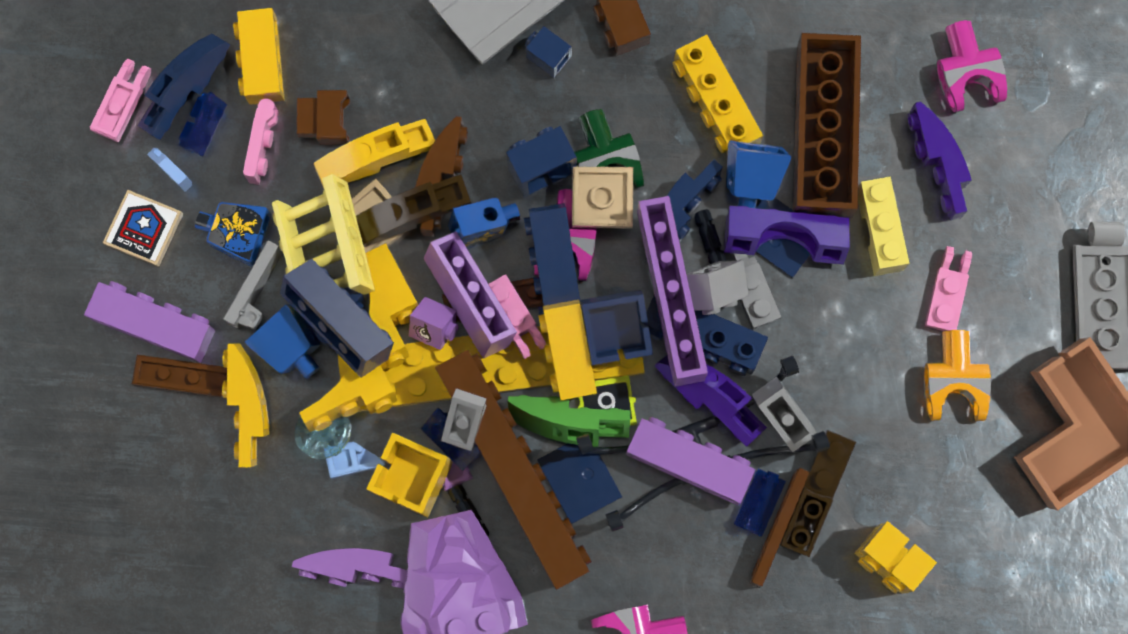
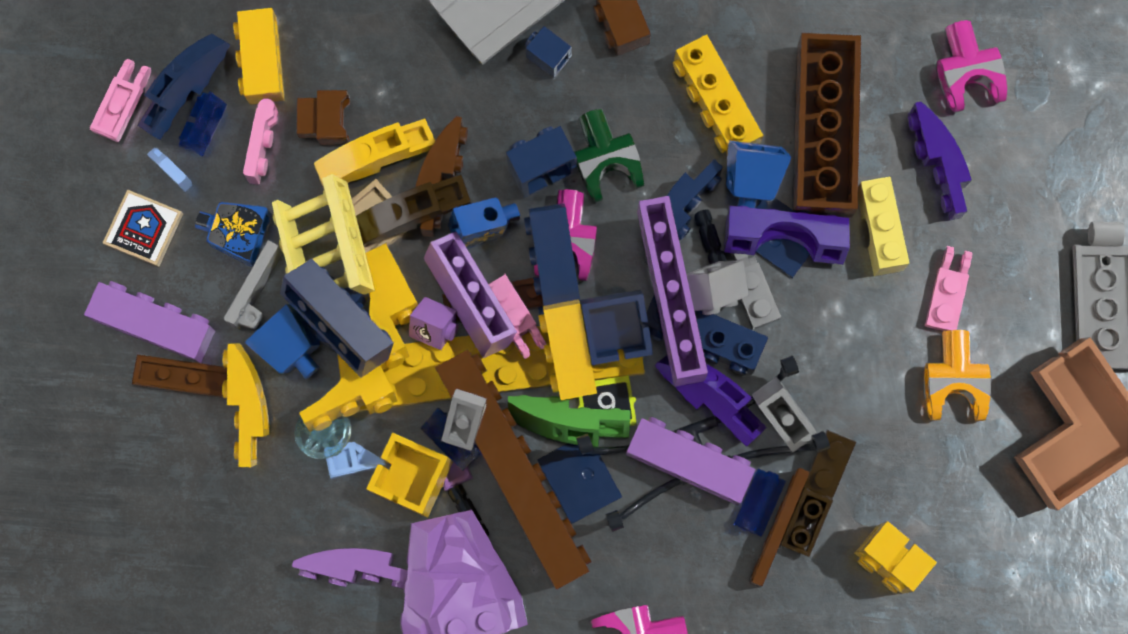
(602, 197): tan tile -> none

